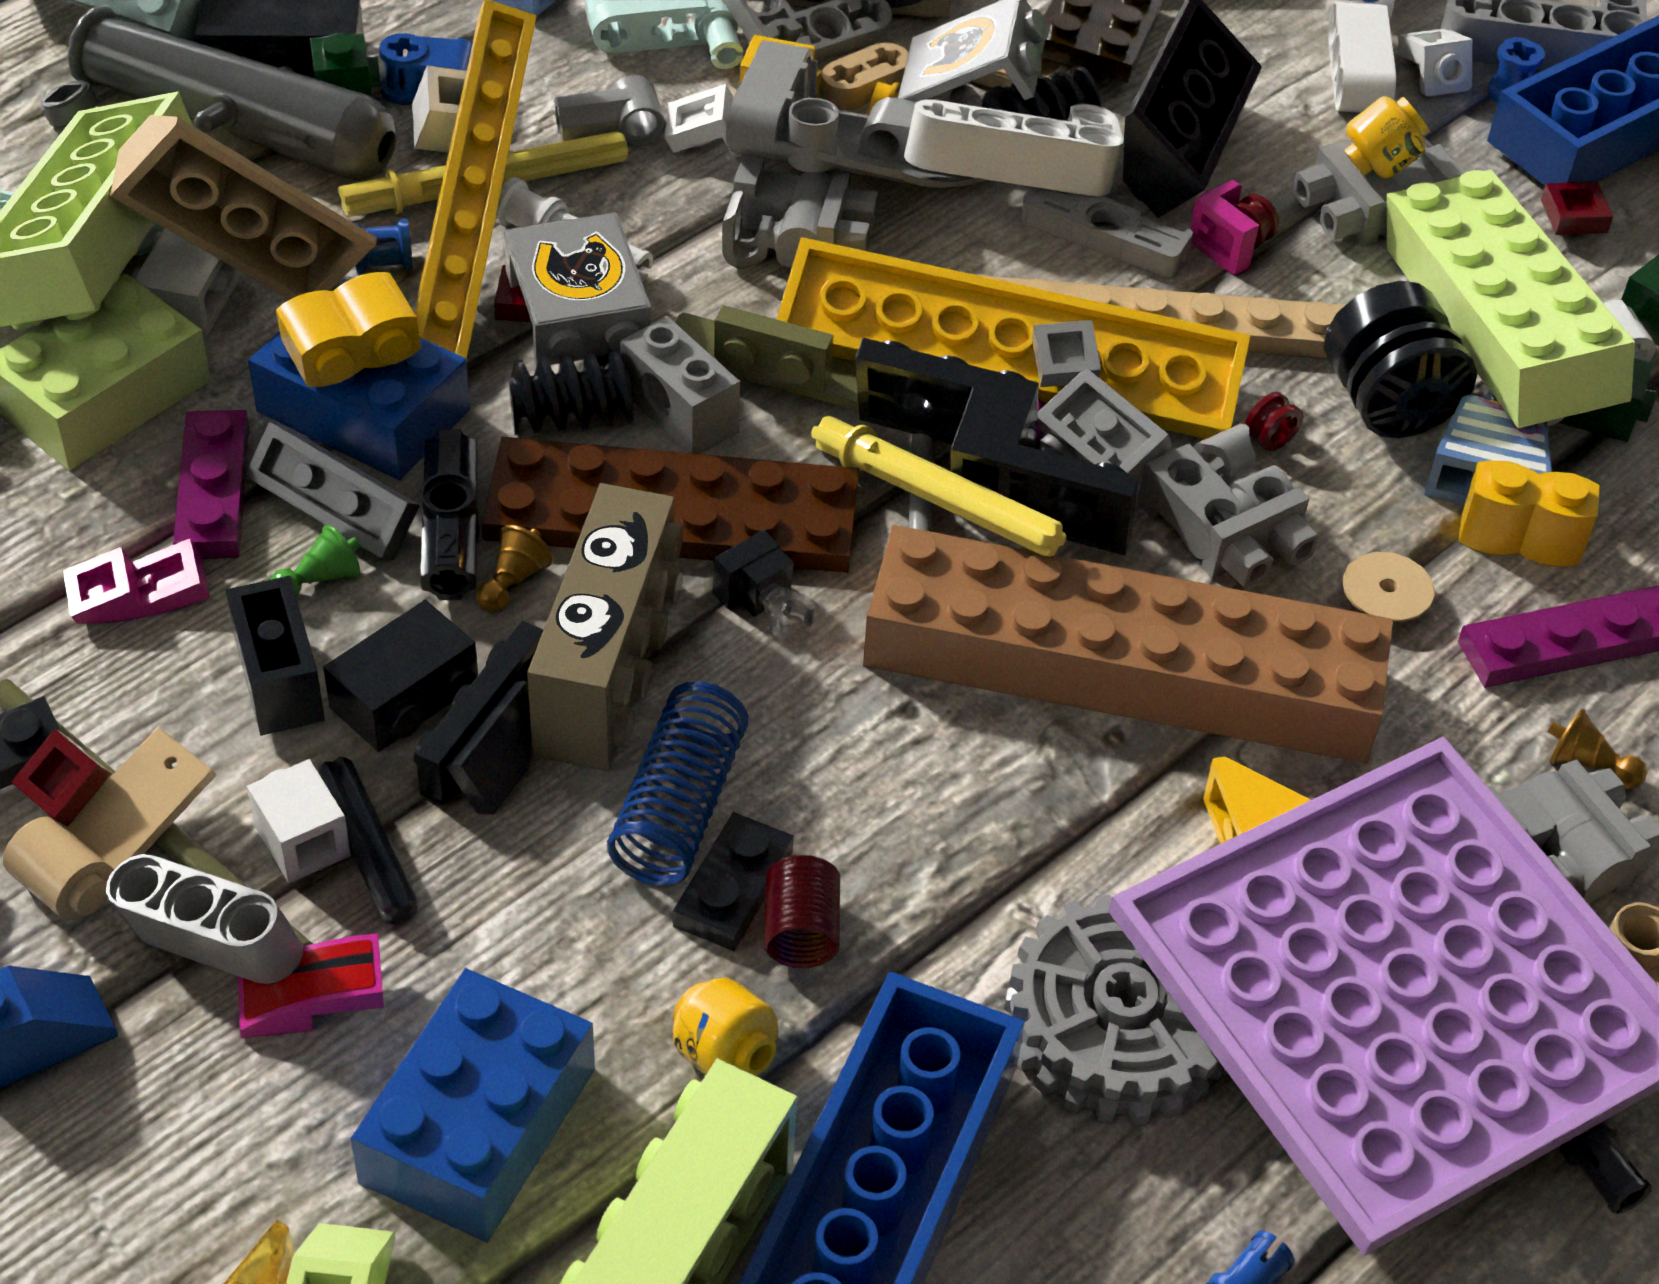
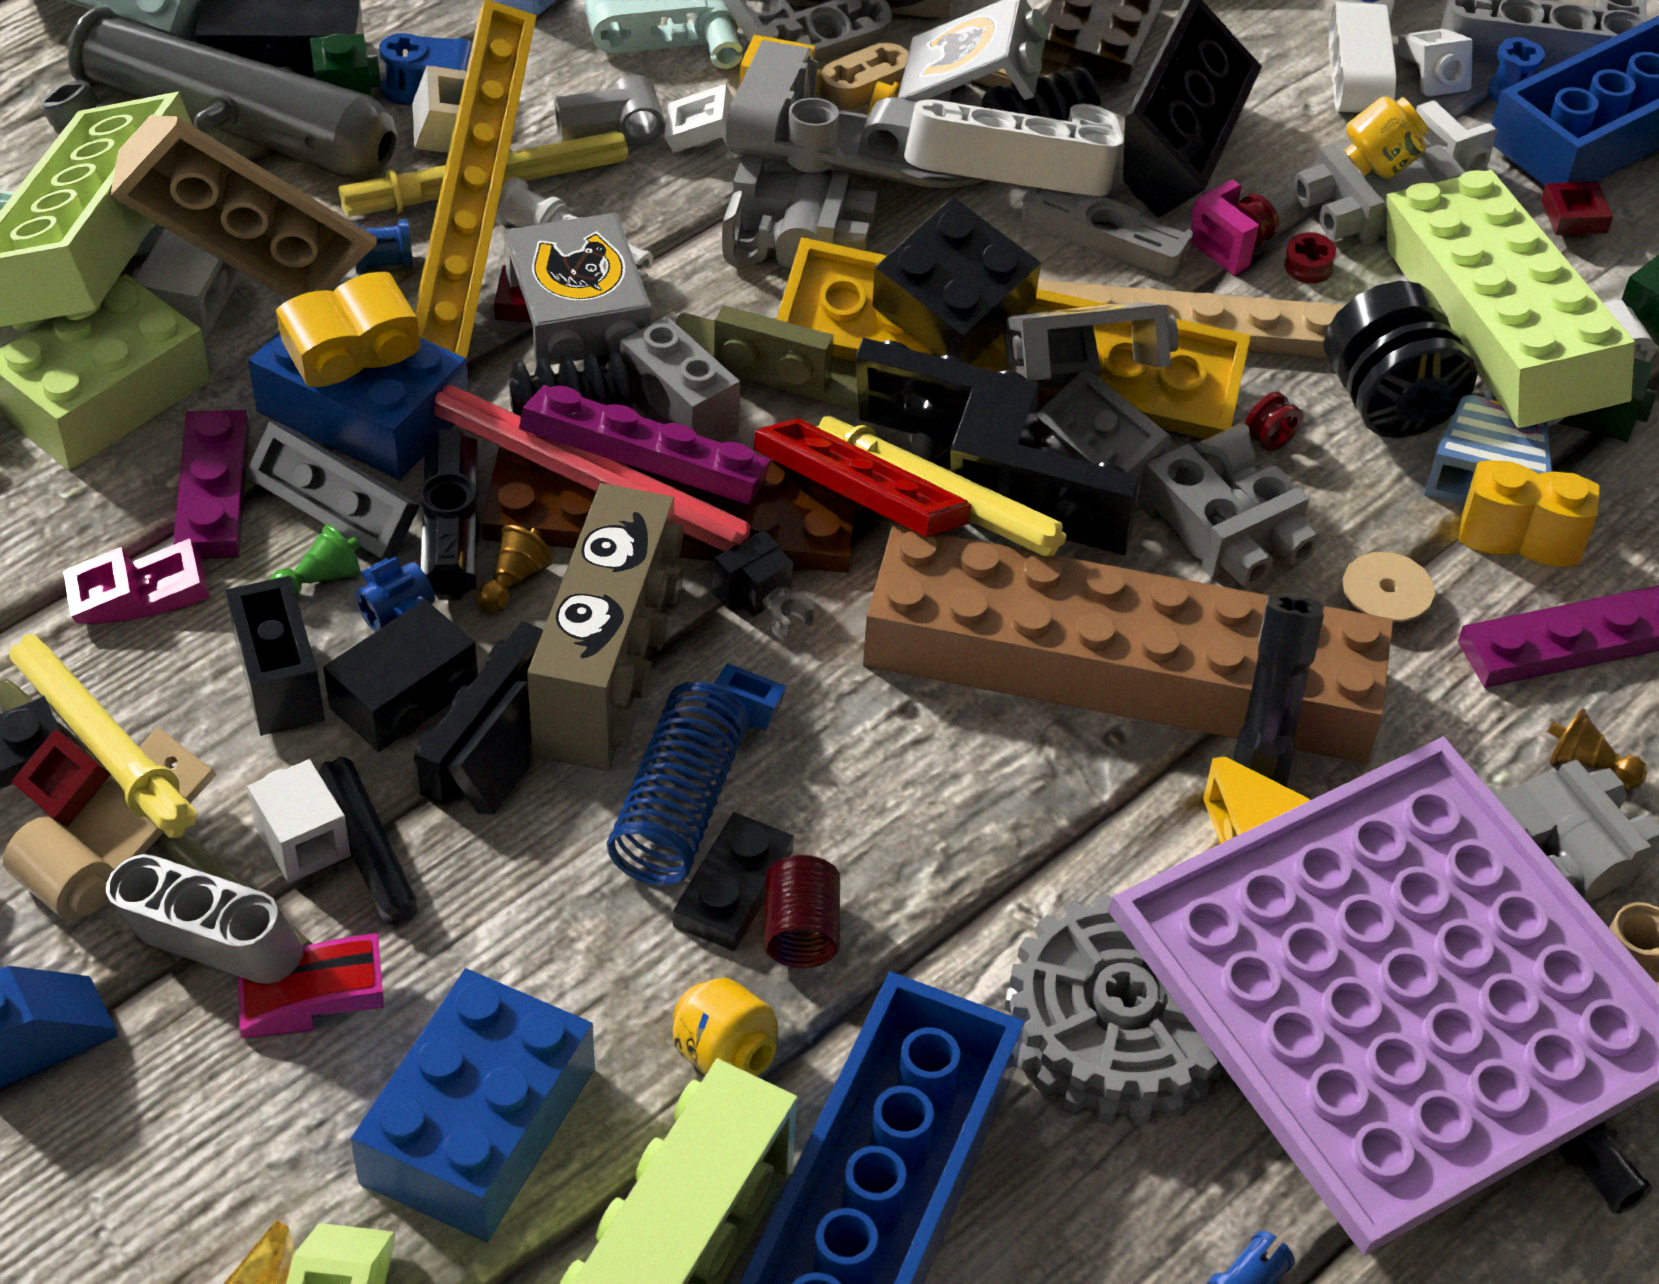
(148, 787): none -> light yellow axle
(391, 591): none -> blue gear
(585, 468): none -> coral axle
(645, 444): none -> magenta plate
(758, 694): none -> blue plate
(863, 477): none -> red tile
(955, 282): none -> black brick
(1027, 335): none -> light grey panel
(1284, 657): none -> black axle
(1311, 245): none -> dark red bush
(1467, 147): none -> white bracket

